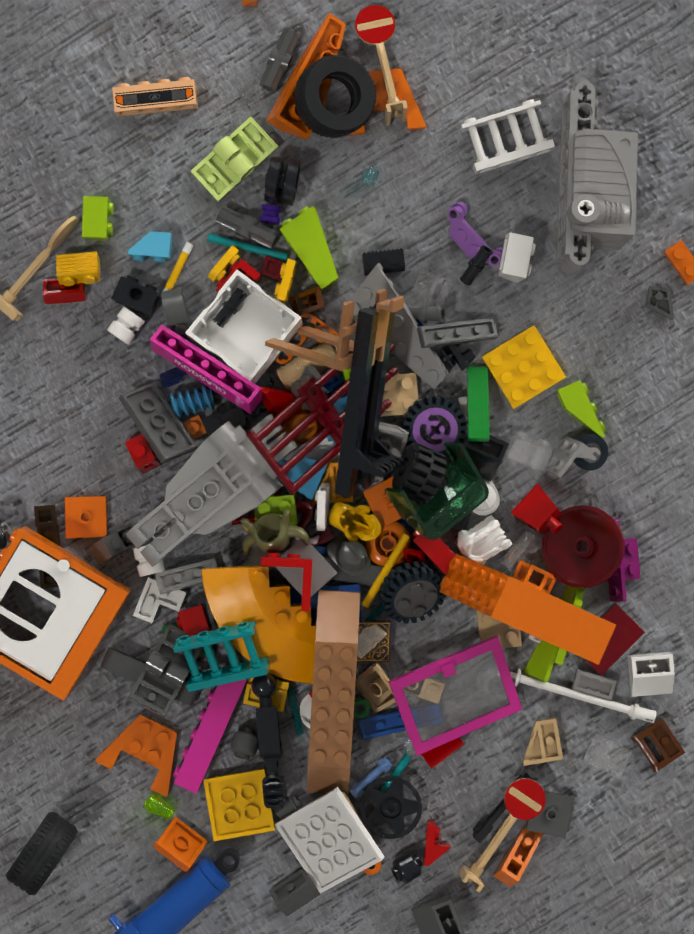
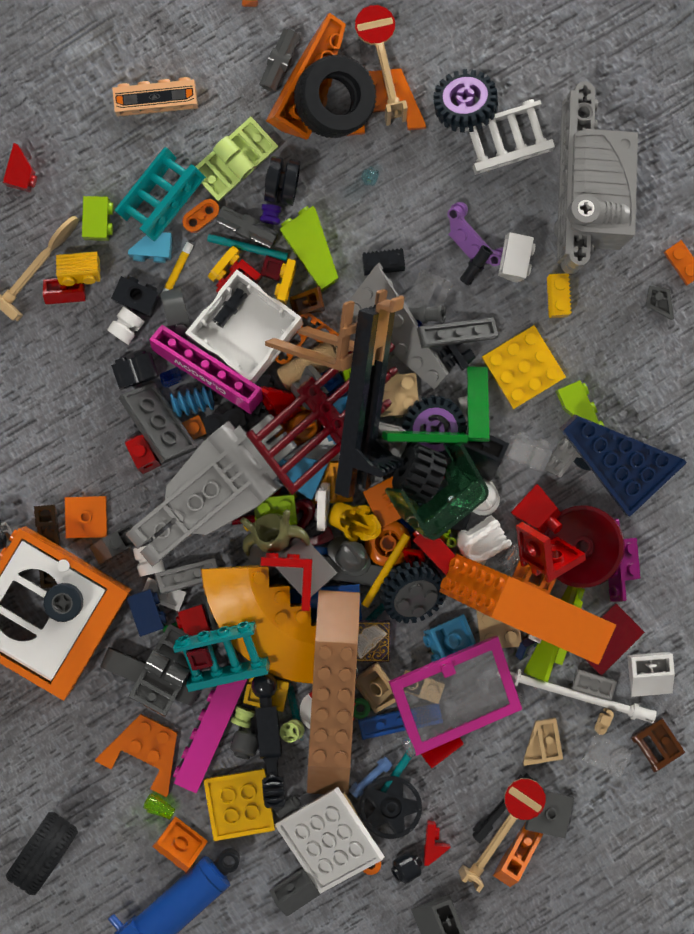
(19, 171): none -> red slope
(60, 608): none -> black wheel
(135, 370): none -> black brick
(147, 612): none -> dark blue brick
(171, 203): none -> teal fence
(199, 214): none -> orange plate
(199, 658): none -> dark red tile
(242, 716): none -> yellowish green wheel
(287, 732): none -> yellowish green wheel
(431, 437): none -> green tile
(448, 637): none -> dark azure plate
(449, 541): none -> lime arm
(464, 90): none -> wheel
(524, 646): none -> dark blue tile
(546, 555): none -> red bracket
(558, 295): none -> yellow brick
(603, 721): none -> tan piece
(622, 464): none -> dark blue wing

